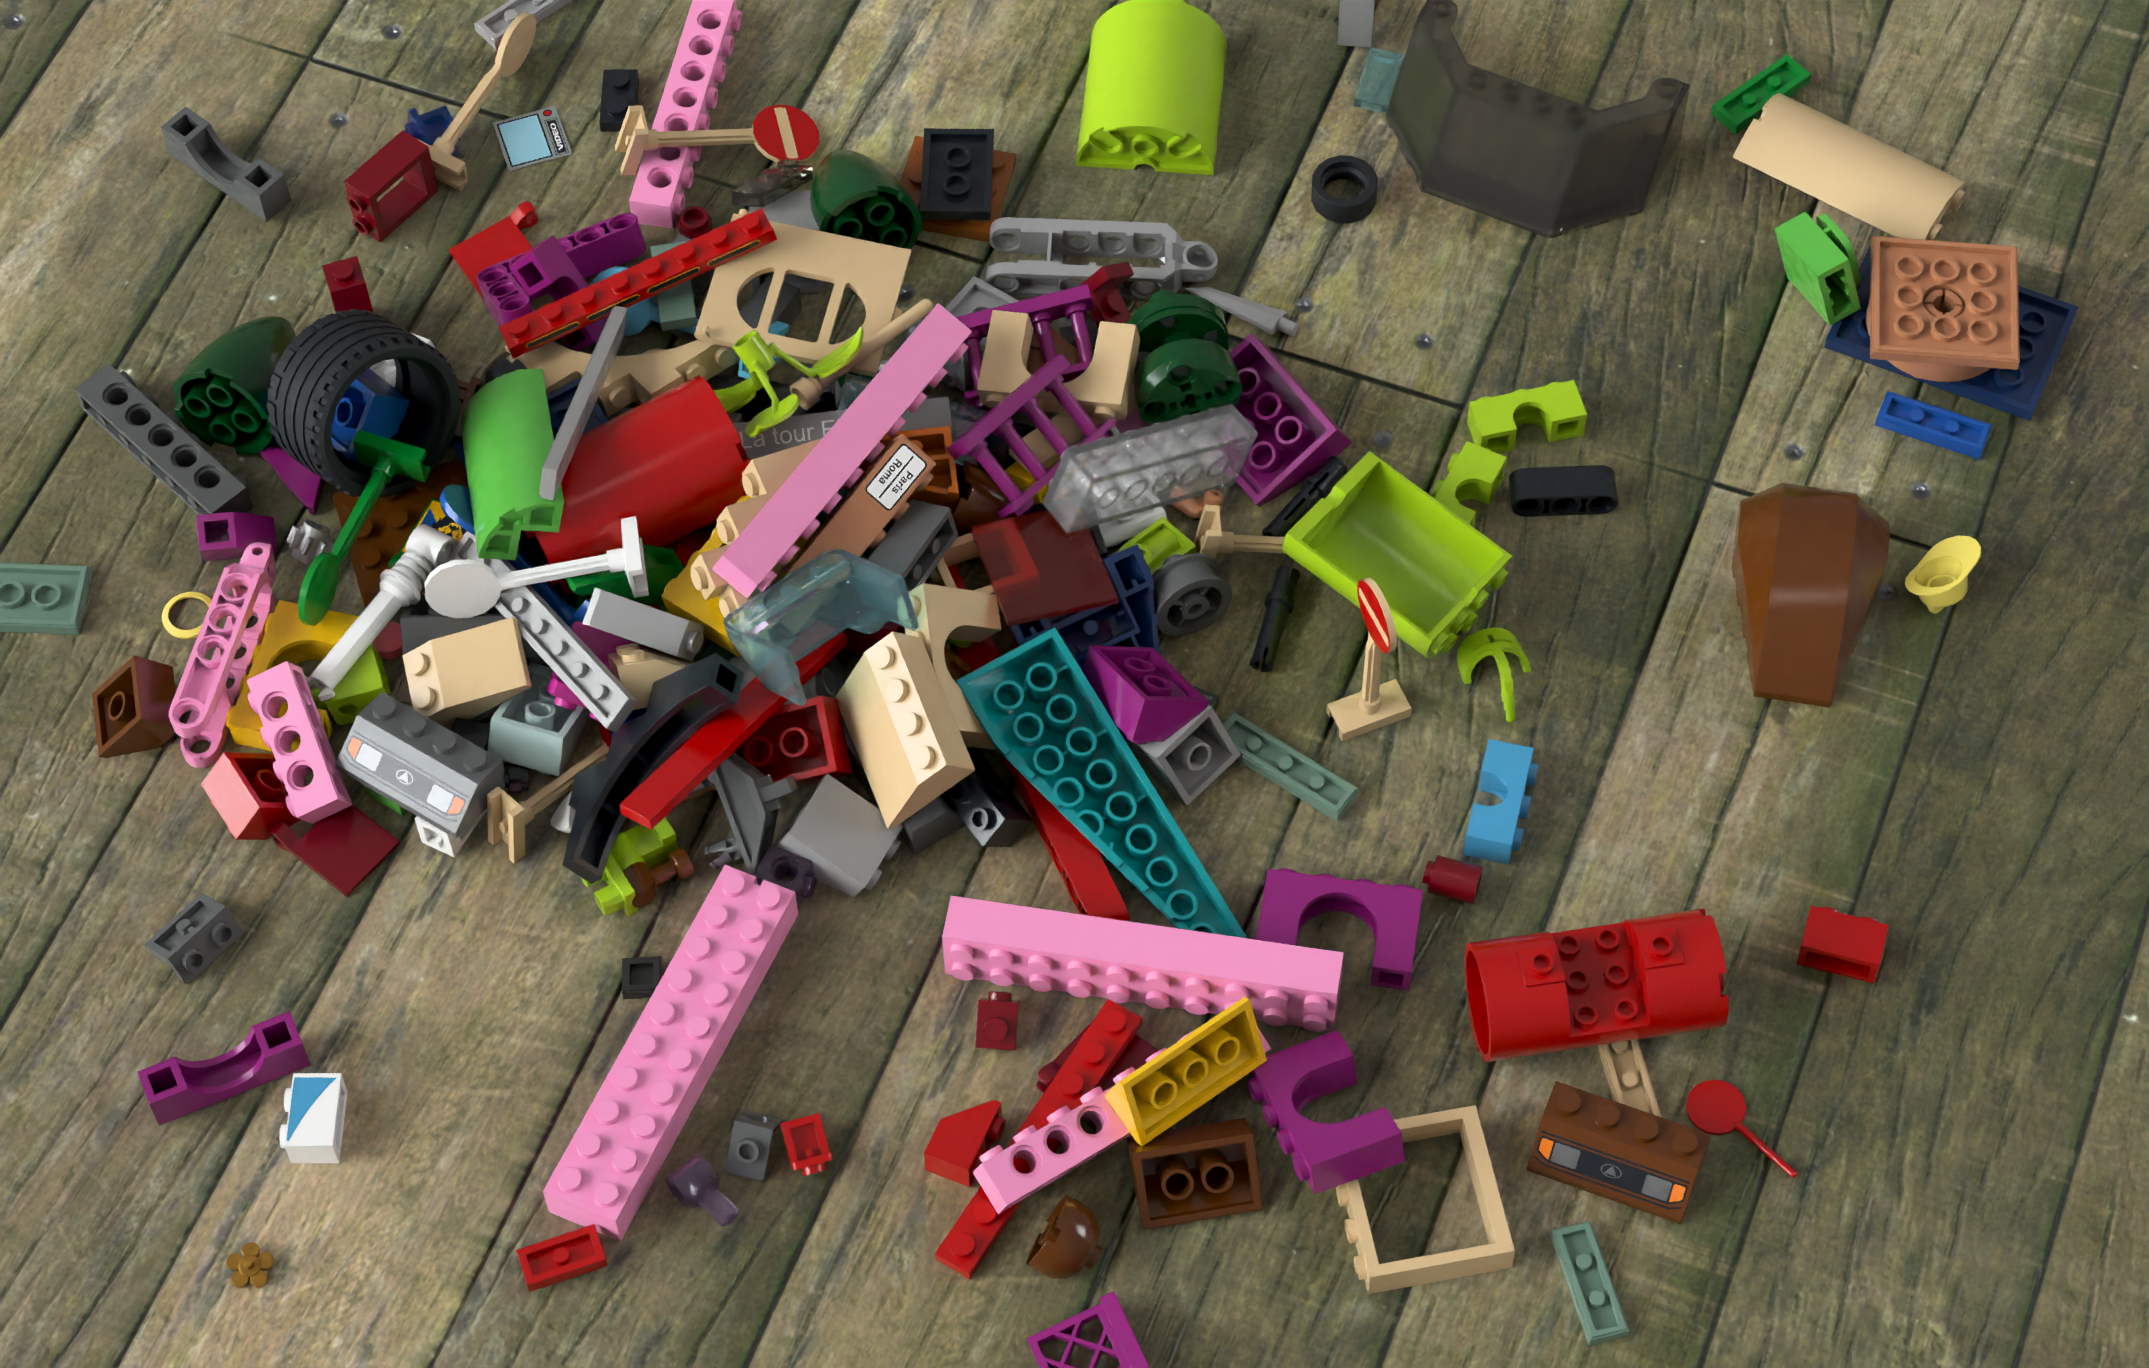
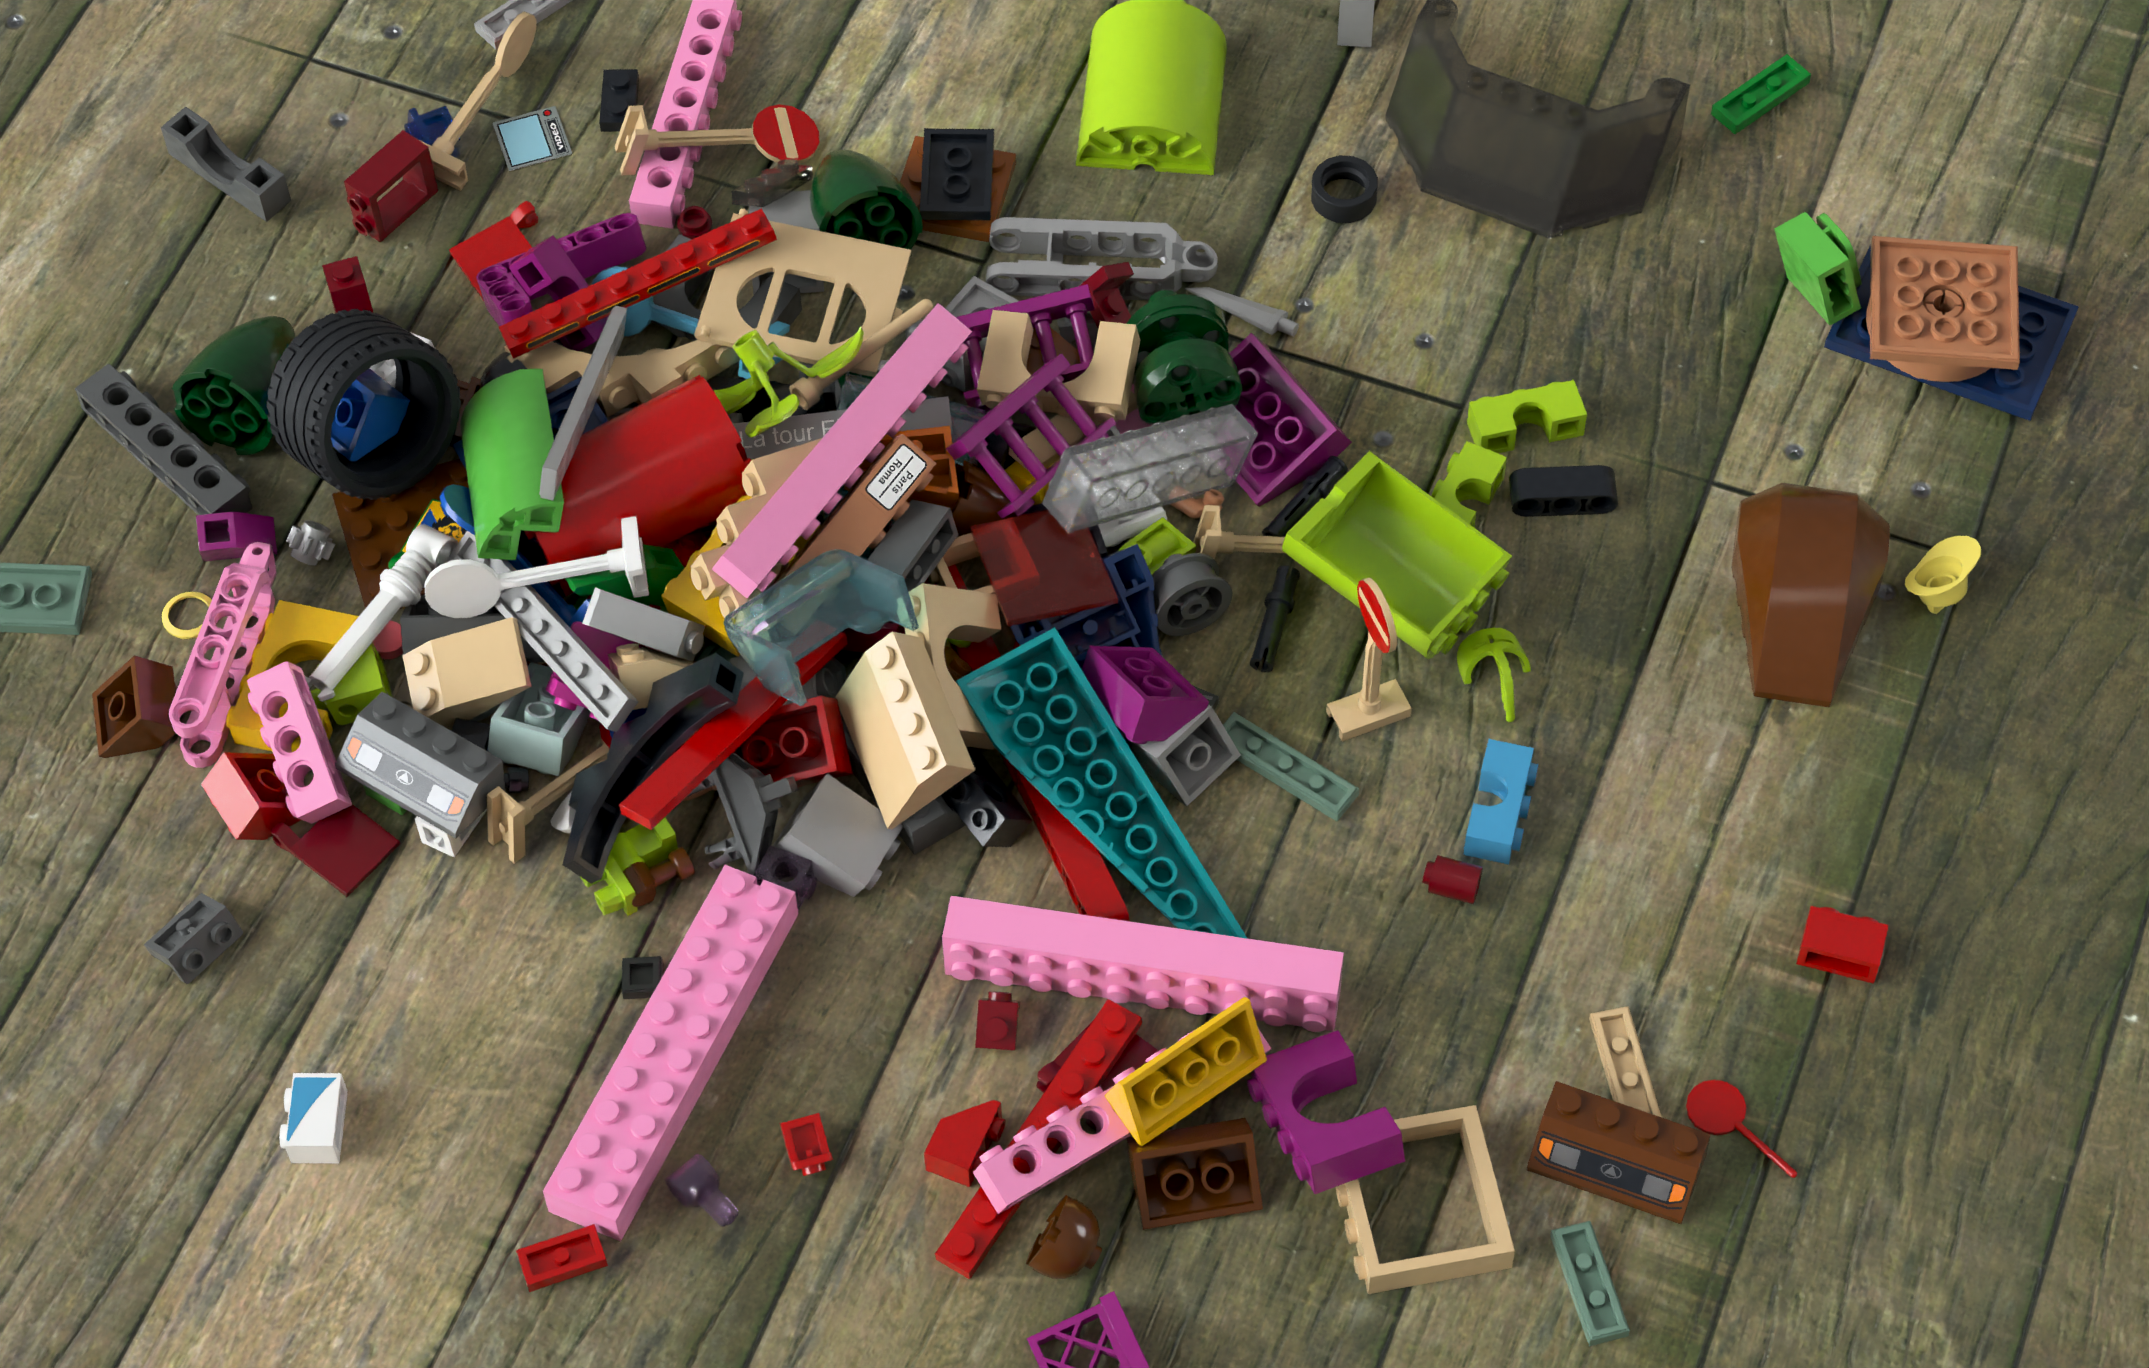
(184, 1086): magenta arch -> none
(250, 1266): pearl gold plant -> none
(295, 476): magenta tile -> none
(387, 459): green piece -> none
(676, 303): sand green tile -> none
(751, 1144): dark grey bracket -> none
(1378, 80): clear light blue tile -> none
(1388, 911): magenta arch -> none
(1596, 985): red cylinder -> none
(1850, 170): tan cylinder -> none
(1933, 425): blue tile -> none

